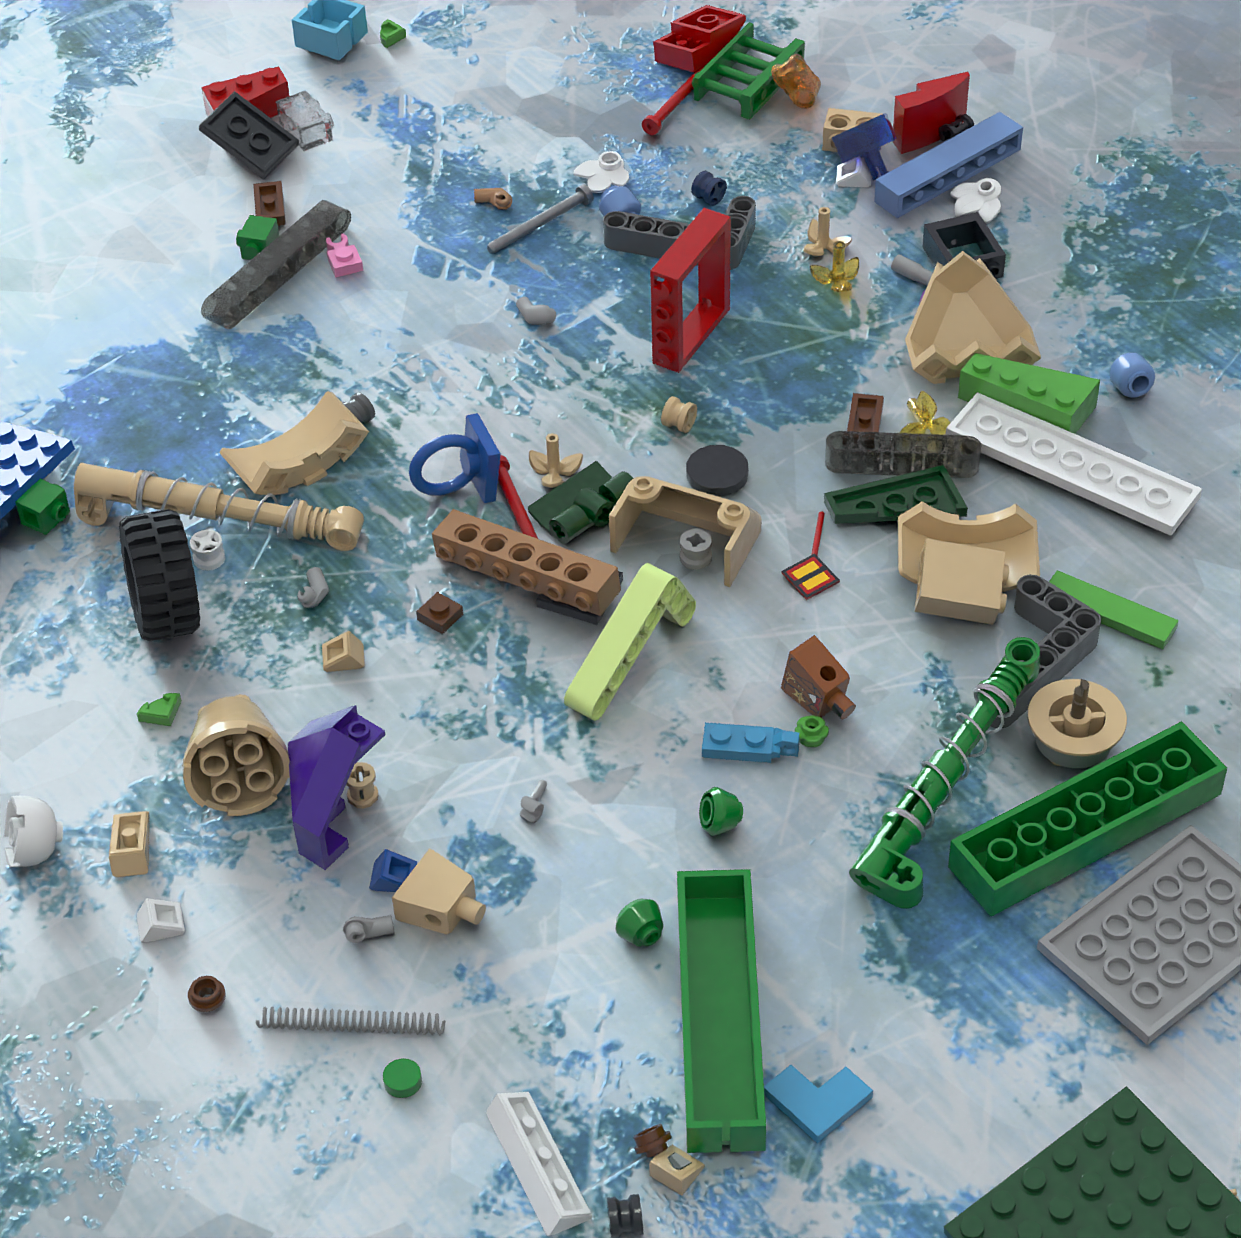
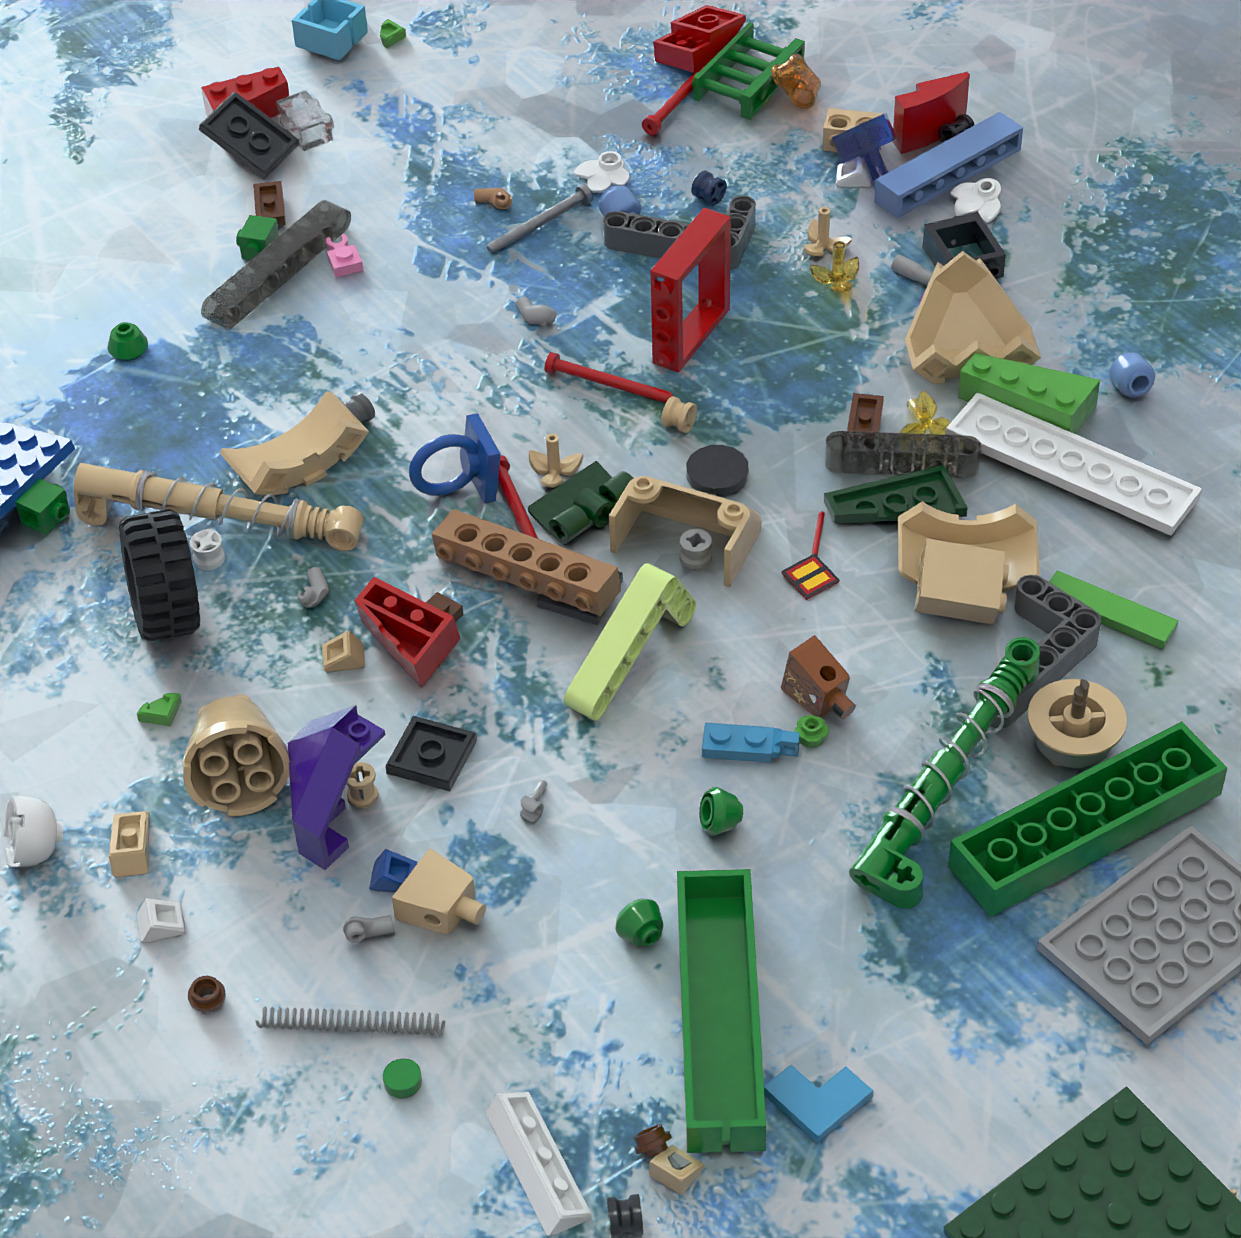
(127, 342): none -> green cone
(408, 628): none -> red wedge
(431, 753): none -> black tile
(554, 363): none -> red bar

